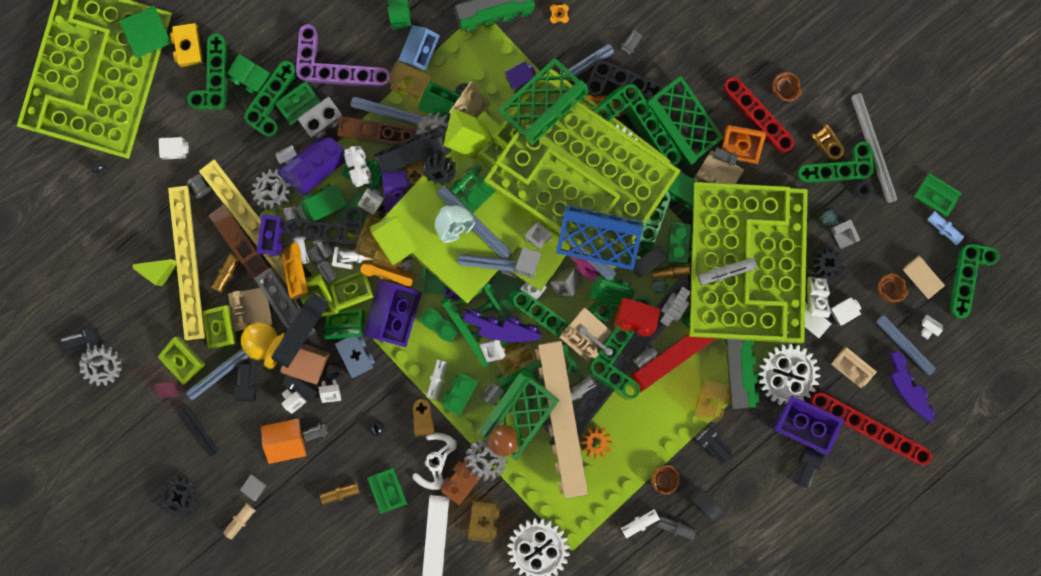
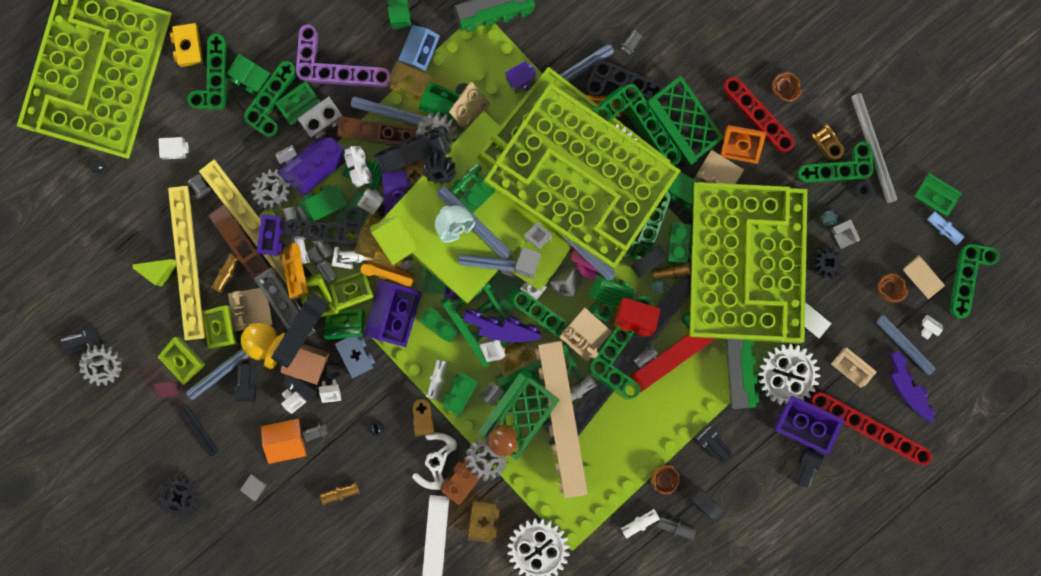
(145, 31): green slope -> none
(239, 521): tan axle -> none
(387, 490): green plate -> none
(466, 134): lime slope -> none
(557, 109): green fence -> none
(559, 8): light orange plate -> none
(583, 330): light grey hinge -> none
(602, 444): orange gear -> none
(604, 221): blue fence -> none
(675, 306): light grey gear -> none
(708, 390): clear yellow brick -> none
(718, 274): light grey pin -> none
(725, 156): dark grey pin -> none
(817, 297): white slope -> none
(845, 311): white brick -> none

